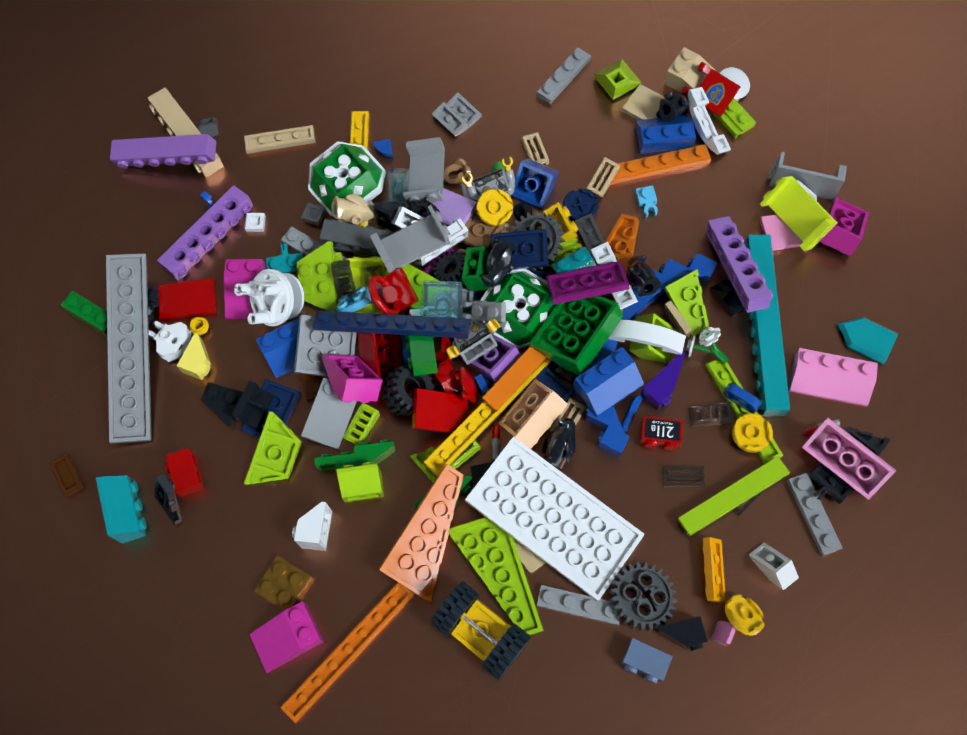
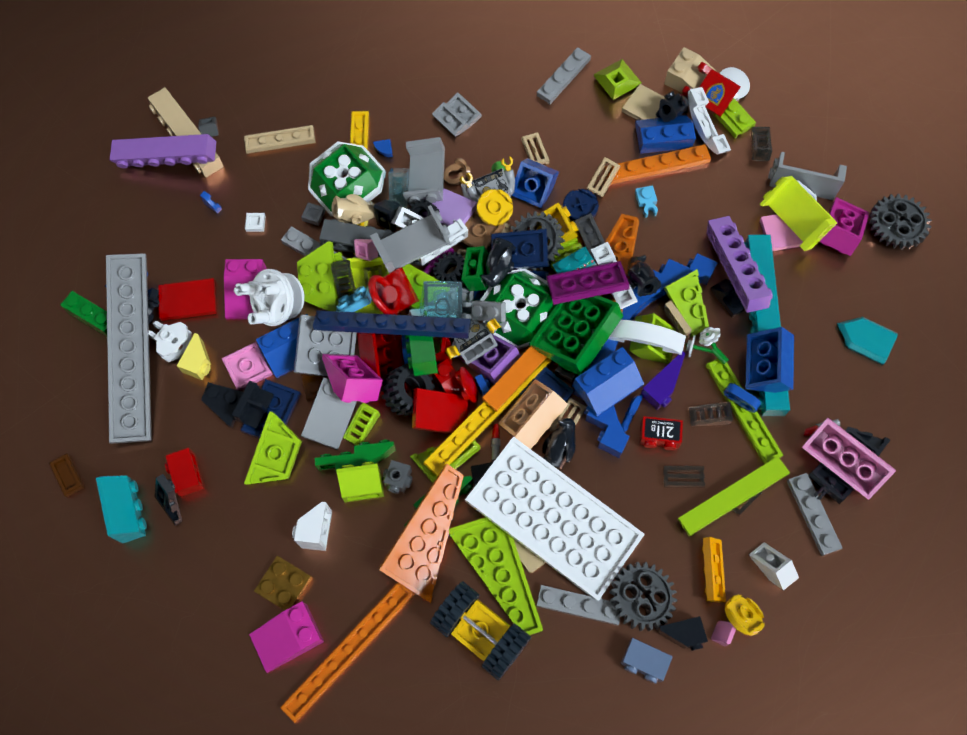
(195, 235): medium lavender brick -> none
(196, 322): yellow plate -> none
(247, 365): none -> bright pink tile
(285, 262): teal plate -> none
(365, 249): none -> bright pink slope
(397, 477): none -> dark grey brick
(522, 209): black tile -> none
(752, 433): yellow tile -> none
(761, 144): none -> clear smoke slope
(770, 360): none -> blue slope
(833, 377): bright pink slope -> none
(900, 221): none -> dark grey gear

